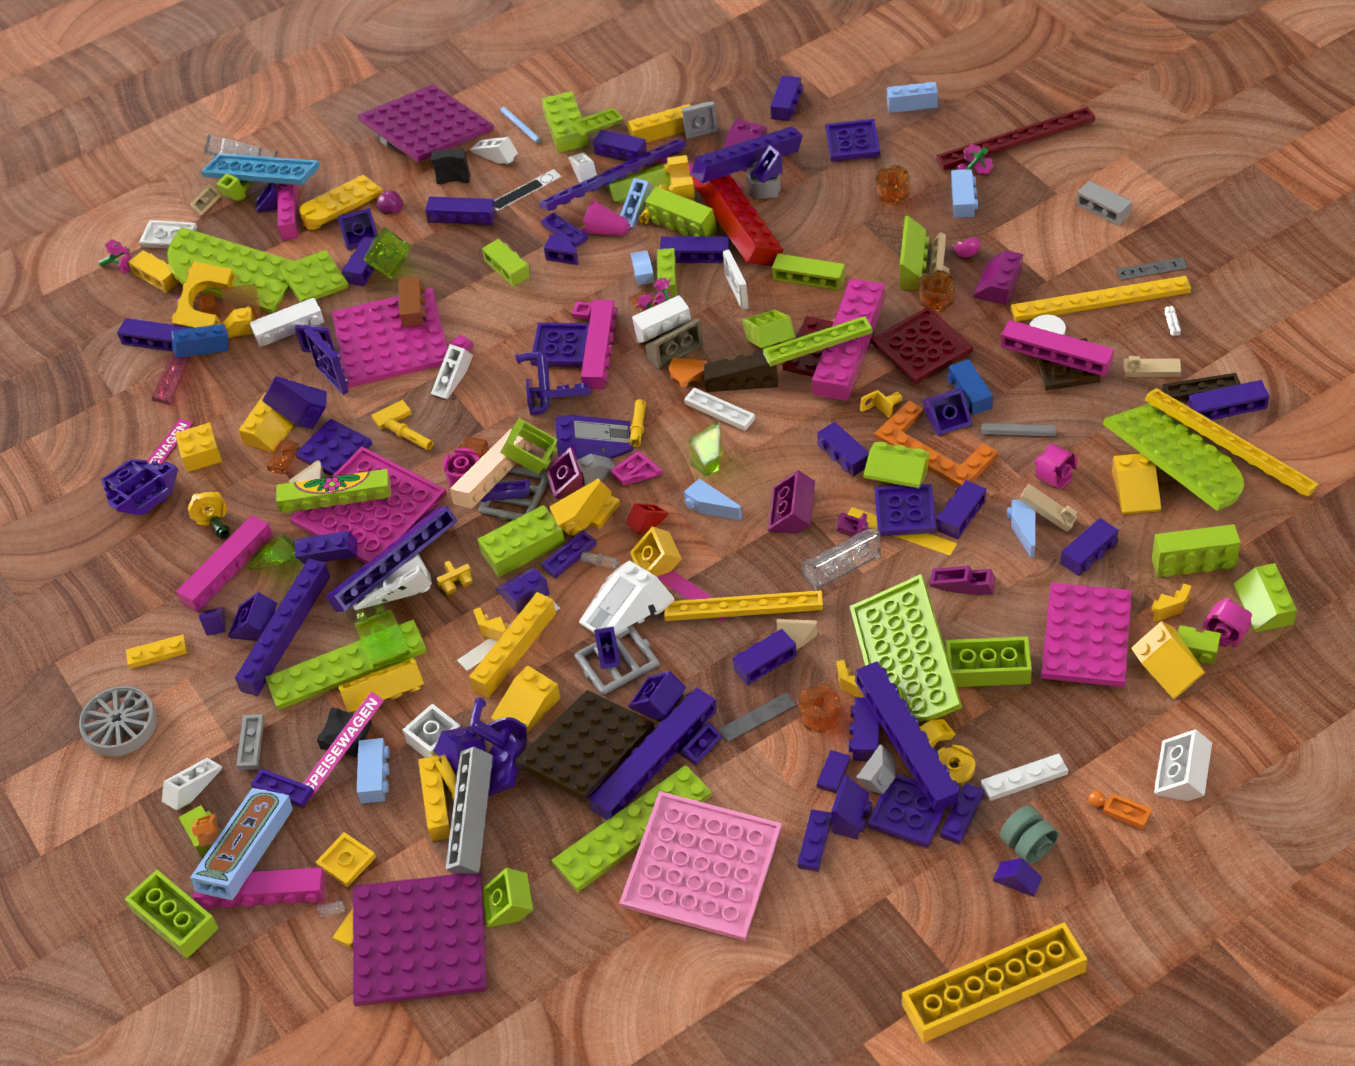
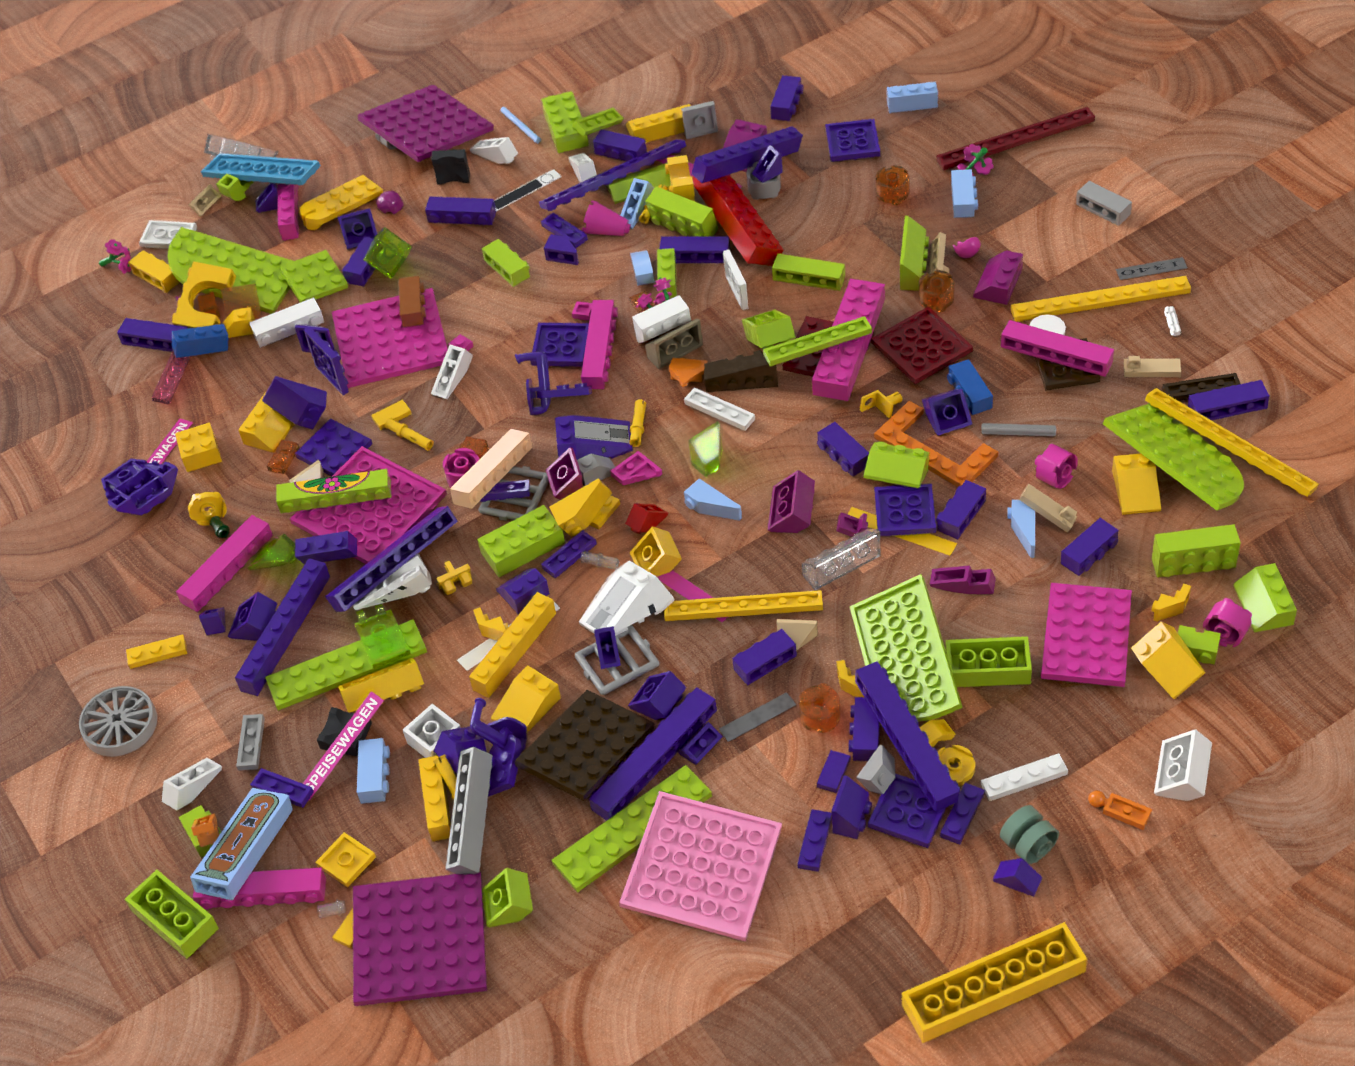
(534, 436): lime window -> none

